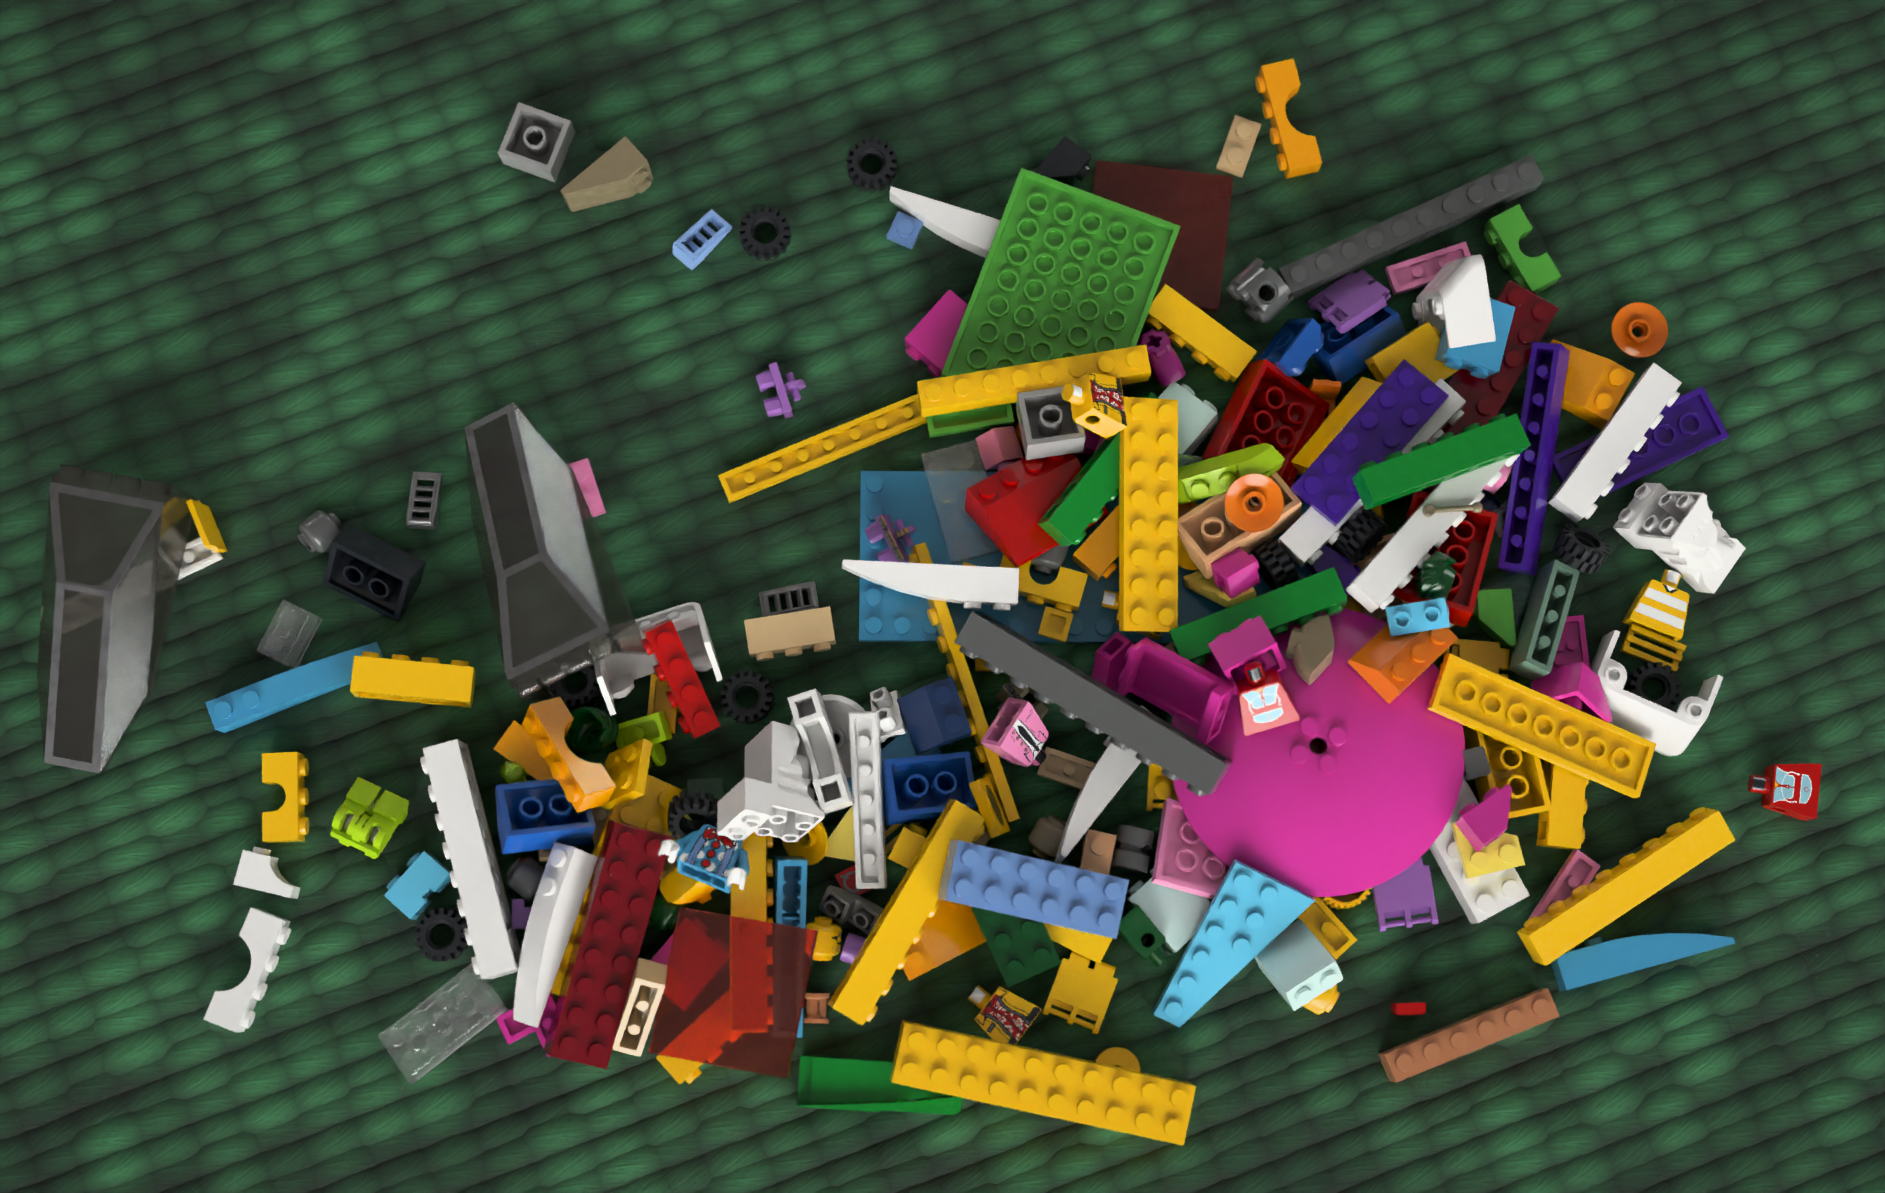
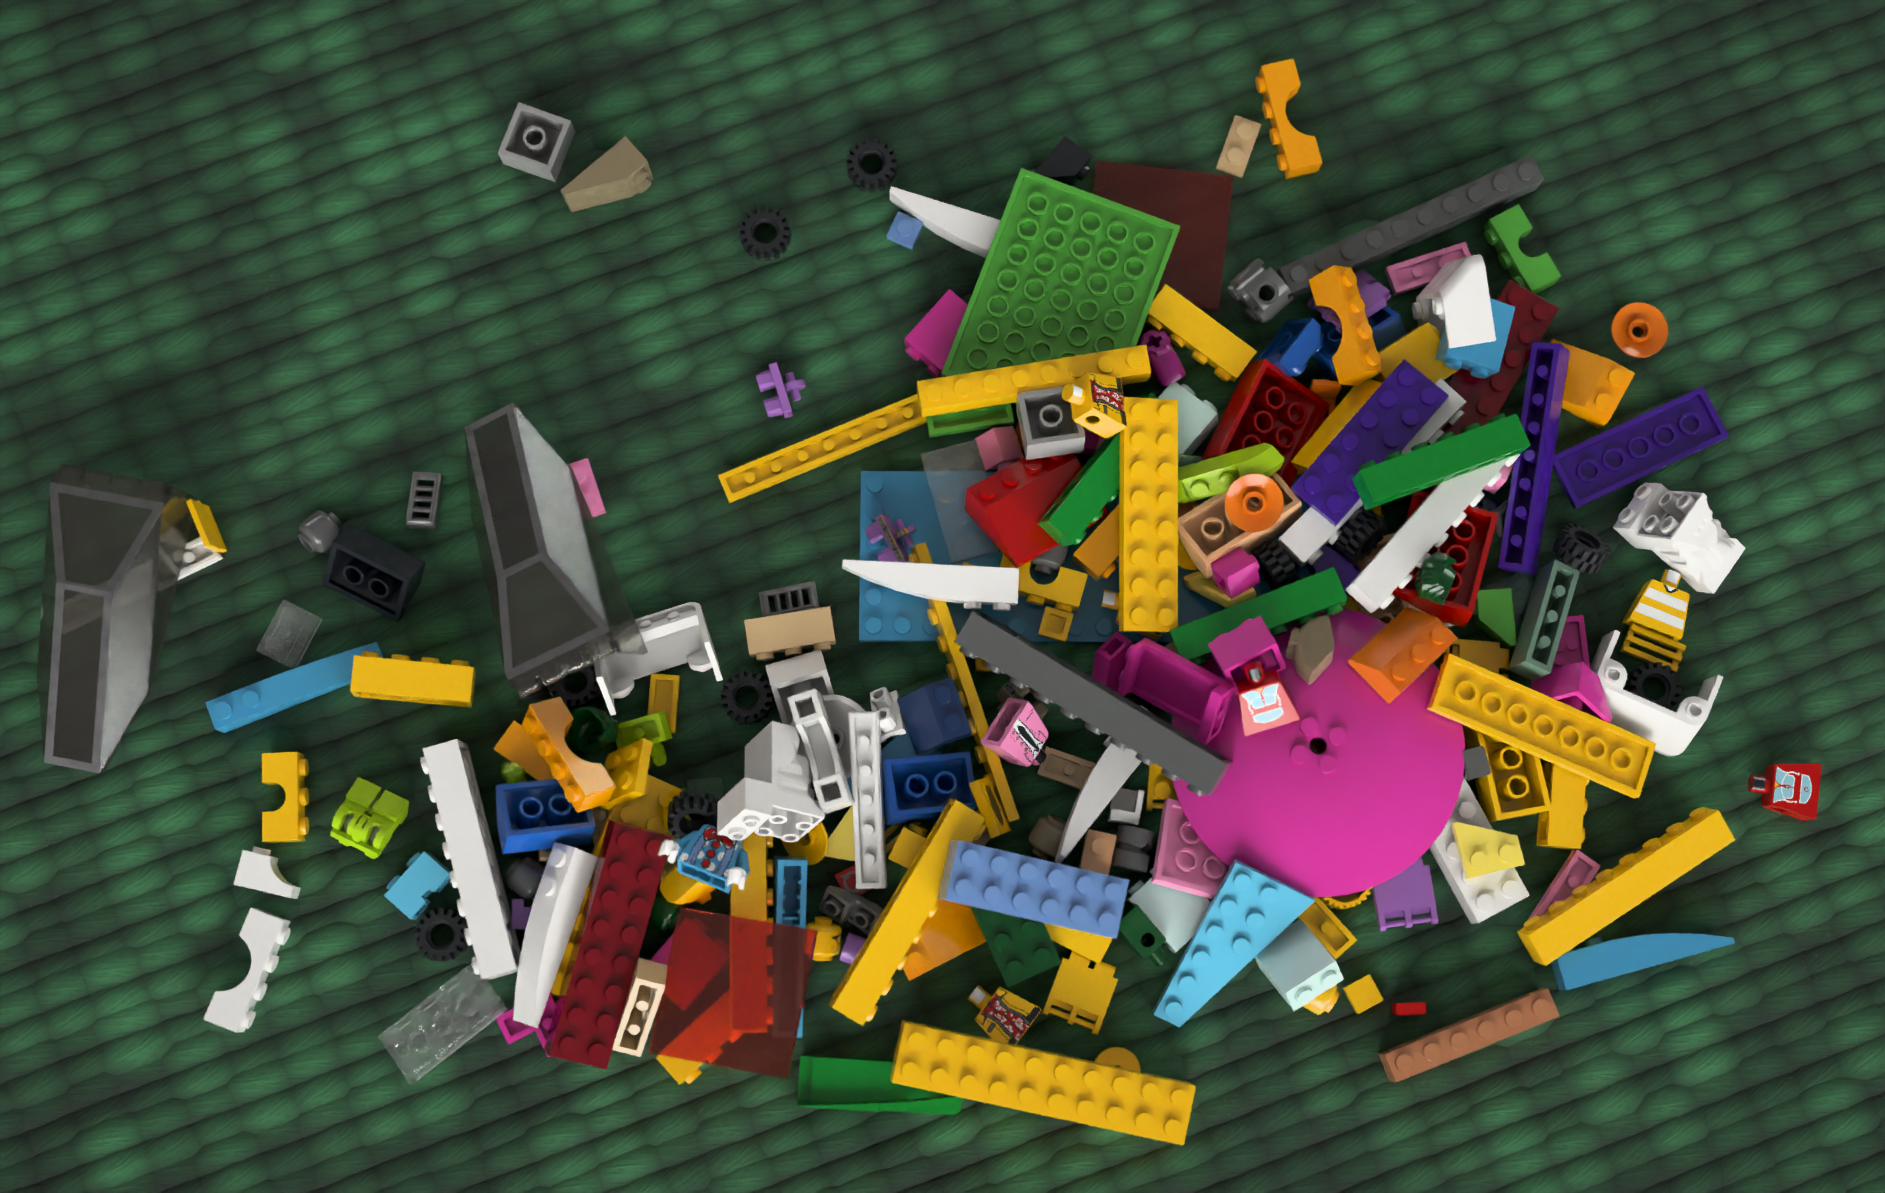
(681, 679): red brick -> none
(688, 251): light blue slope -> none
(795, 677): none -> white slope
(816, 1008): nougat bush -> none
(1126, 807): none -> white panel
(1357, 354): none -> light orange arch
(1363, 994): none -> yellow tile
(1418, 616): medium azure hinge -> none
(1430, 510): dark tan hinge -> none
(1488, 819): dark pink slope -> none
(1615, 443): white brick -> none

